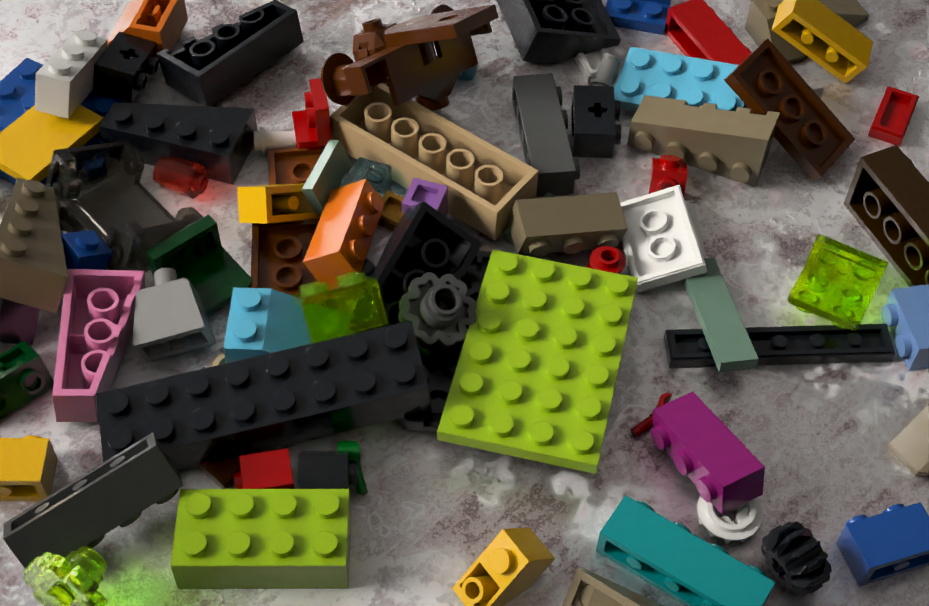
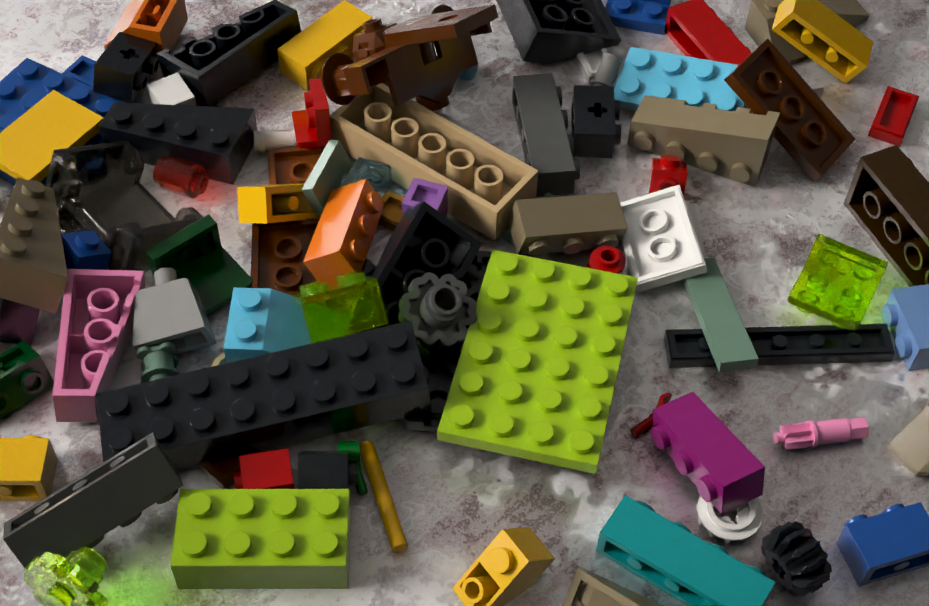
(68, 74): white brick -> none
(158, 361): none -> sand green brick
(171, 91): none -> white brick
(331, 34): none -> yellow brick
(383, 497): none -> yellow bar
(820, 432): none -> bright pink piece

